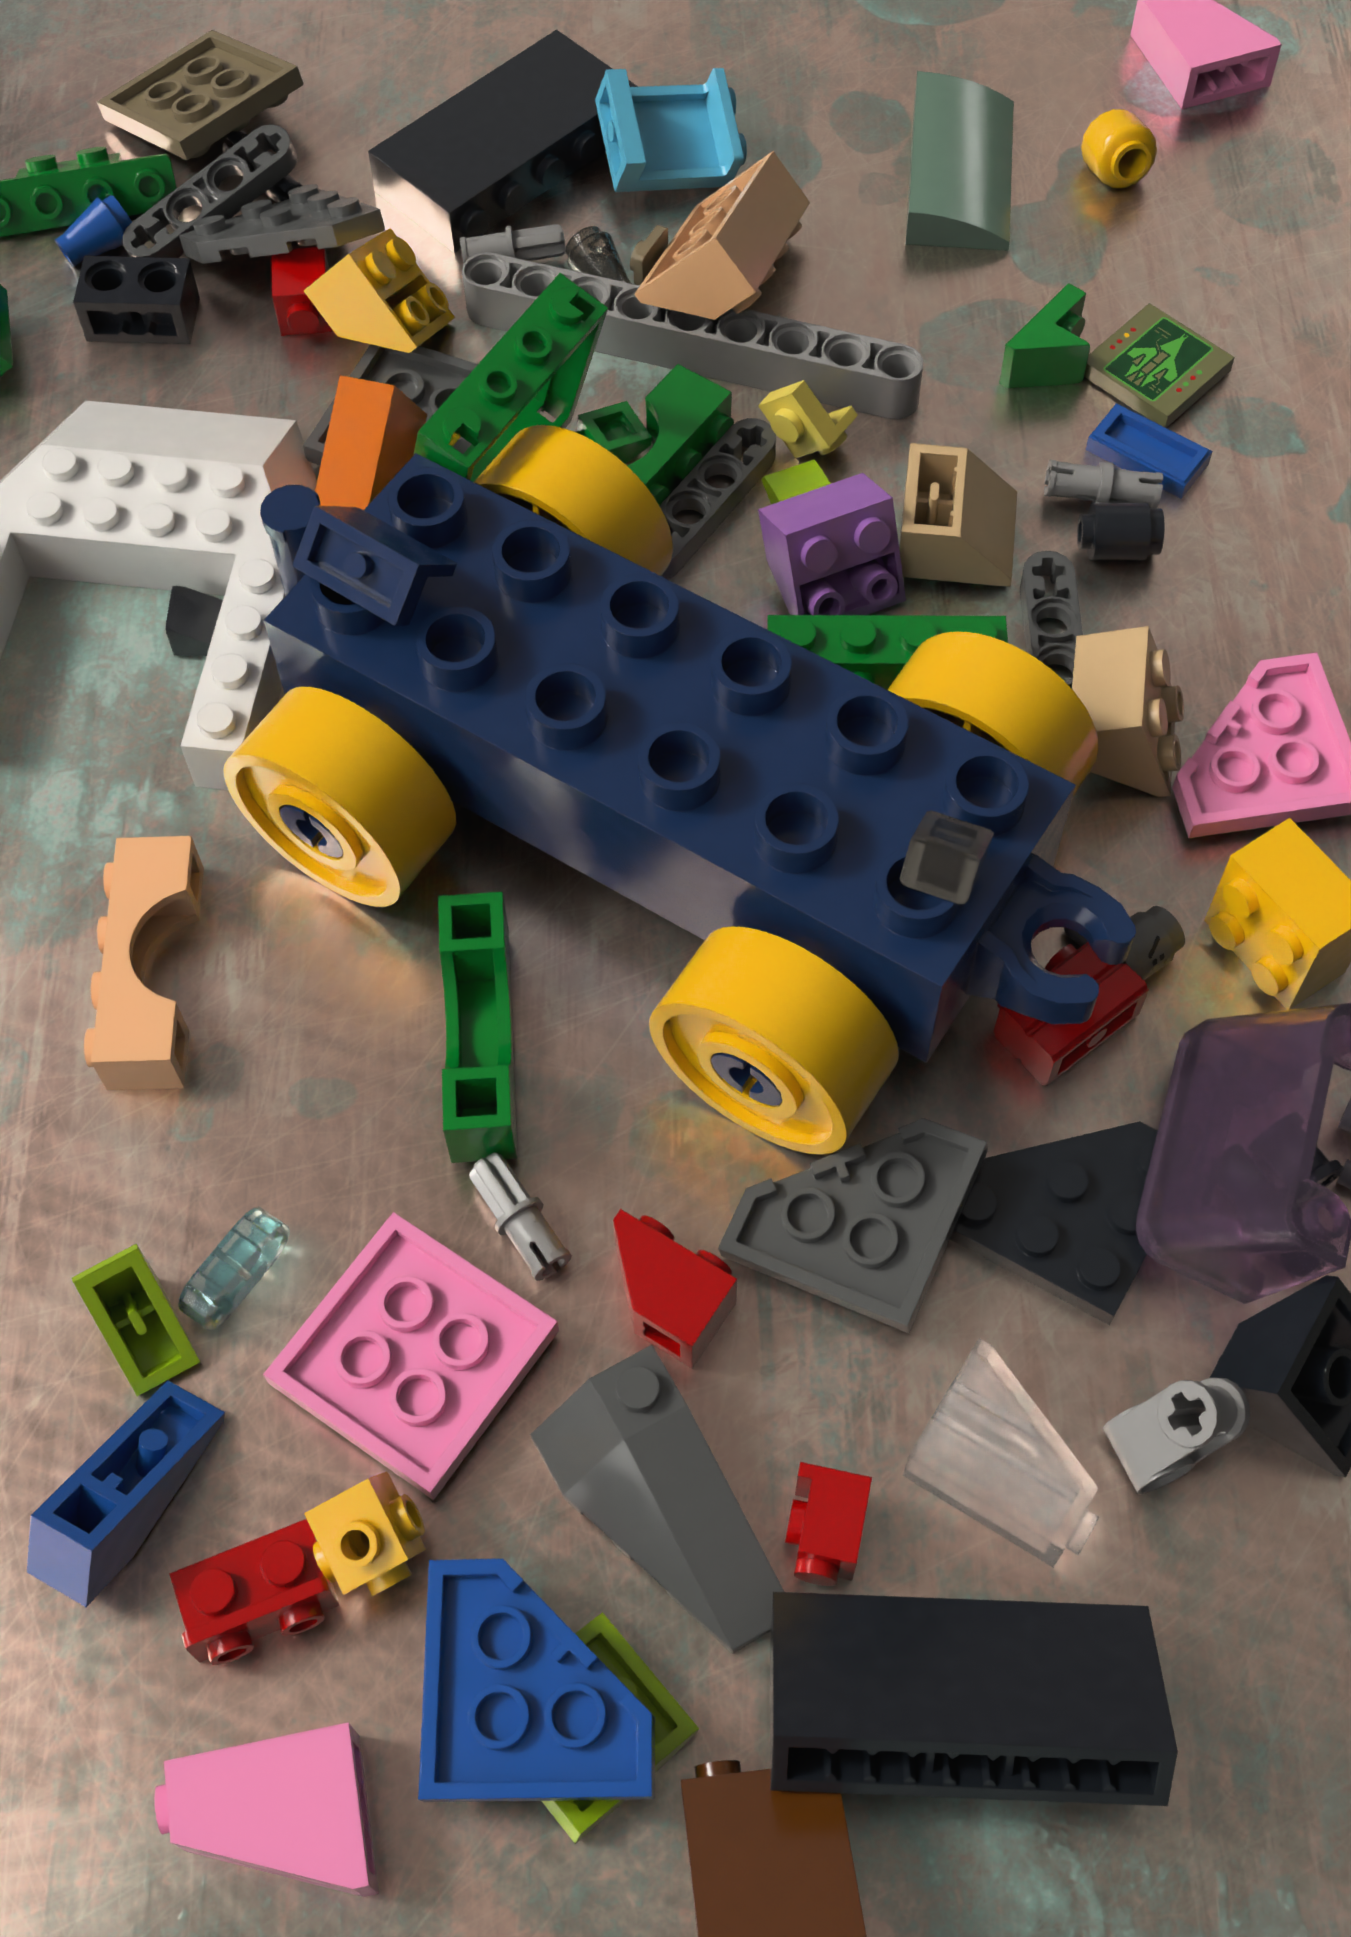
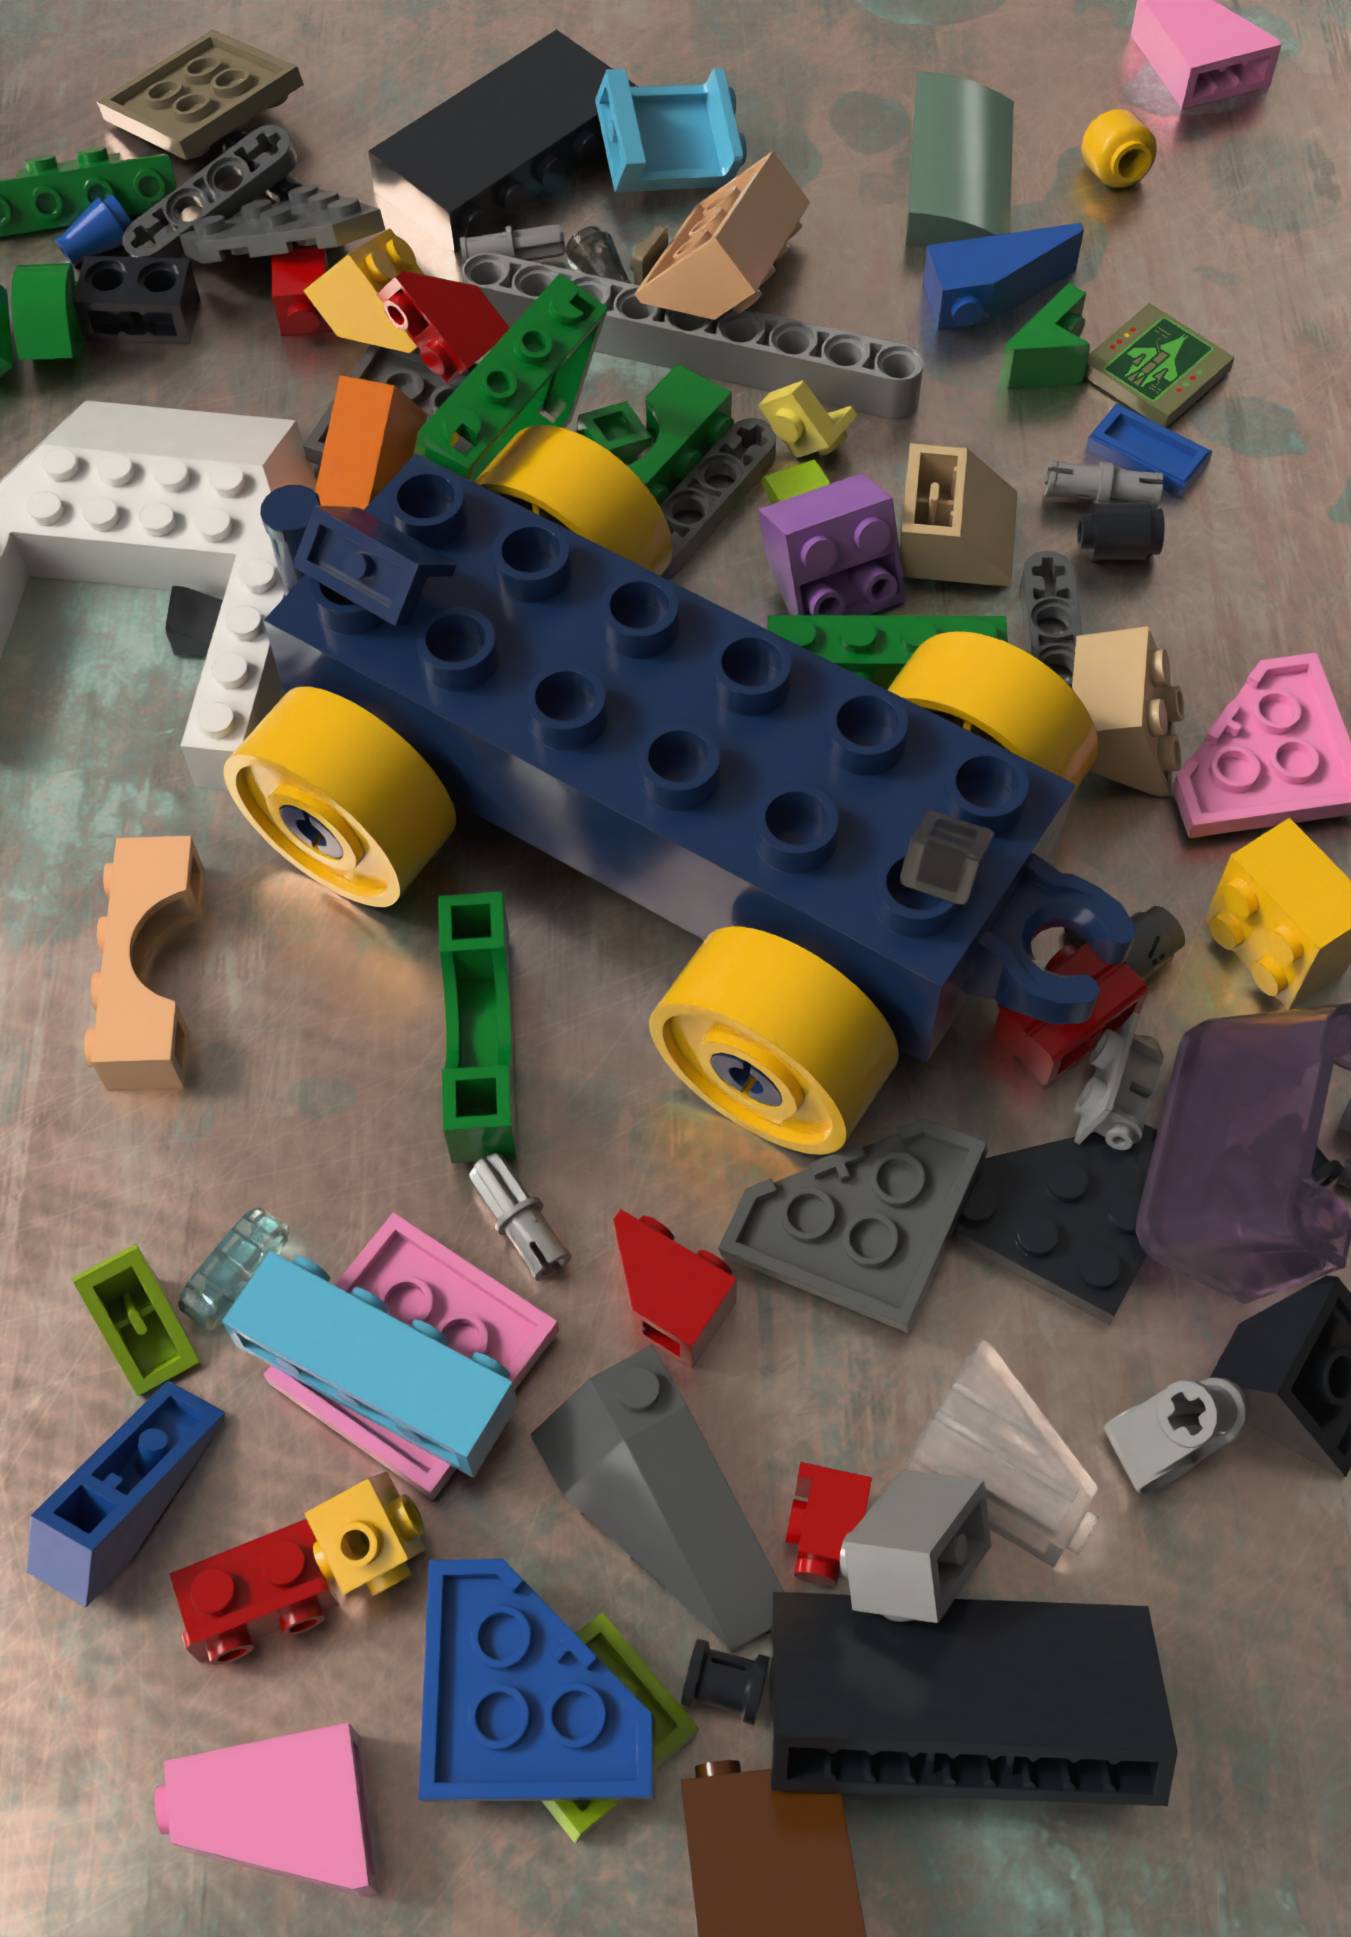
(45, 312): none -> green brick
(373, 1361): none -> medium azure brick
(444, 319): none -> red slope
(725, 1681): none -> black bush
(917, 1546): none -> light grey brick
(990, 275): none -> blue slope
(1106, 1103): none -> light grey hinge

